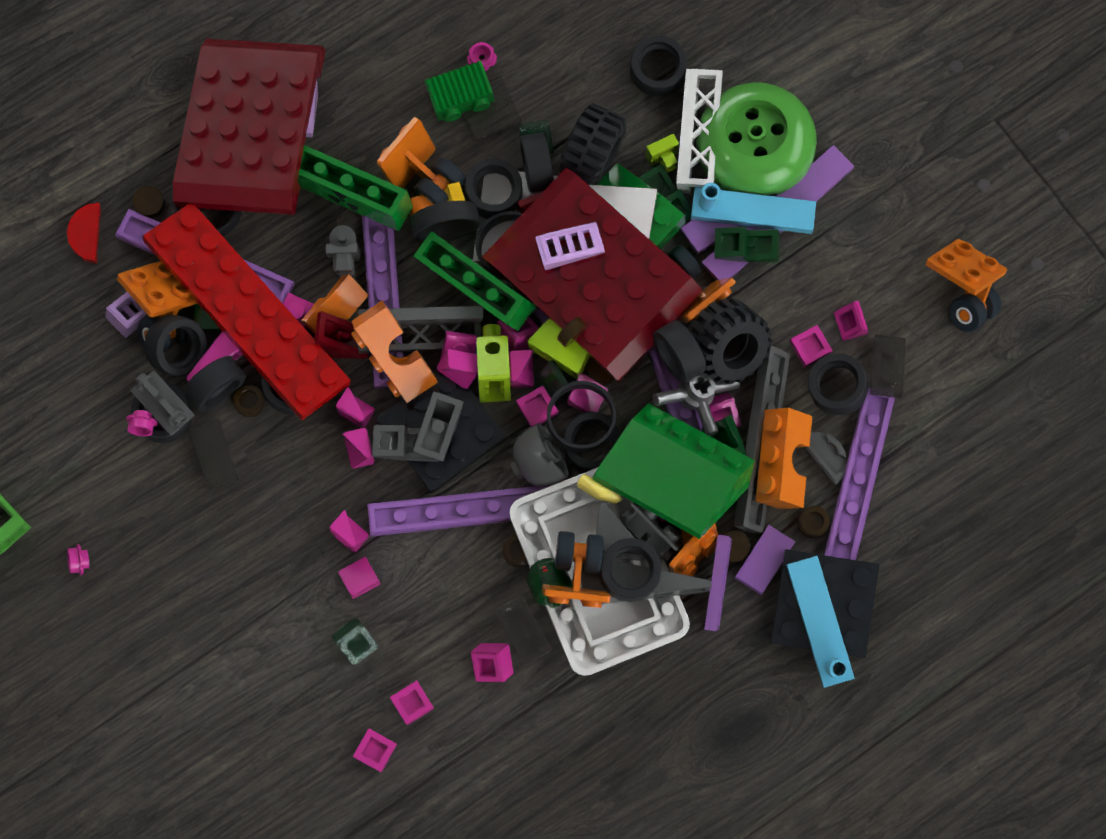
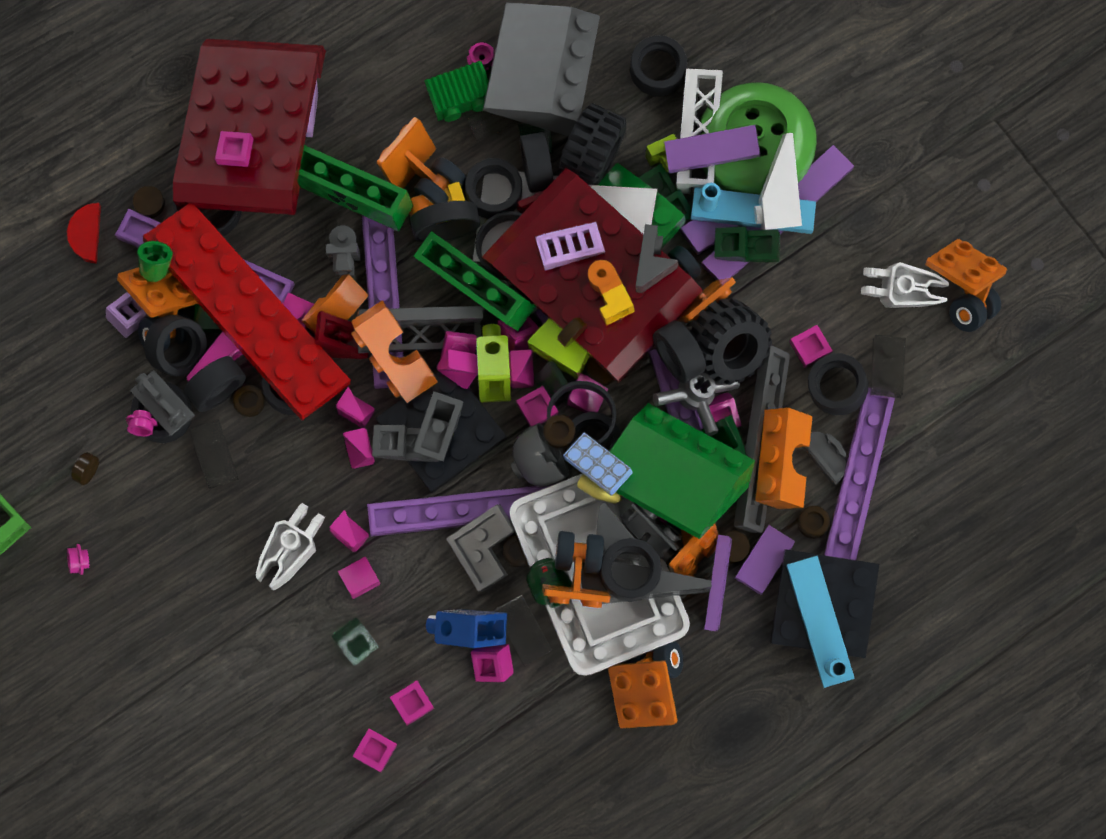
(85, 468): none -> dark brown tile
(154, 260): none -> green hat
(234, 148): none -> dark pink plate
(288, 547): none -> white hinge
(460, 628): none -> blue torso
(475, 543): none -> dark grey plate
(541, 65): none -> dark grey slope
(559, 431): none -> dark brown tile
(597, 464): none -> light blue tile
(606, 281): none -> leg
(644, 688): none -> orange plate
(652, 268): none -> dark grey slope
(712, 149): none -> medium lavender tile
(780, 194): none -> white slope
(851, 321): dark pink slope -> none
(904, 286): none -> white hinge

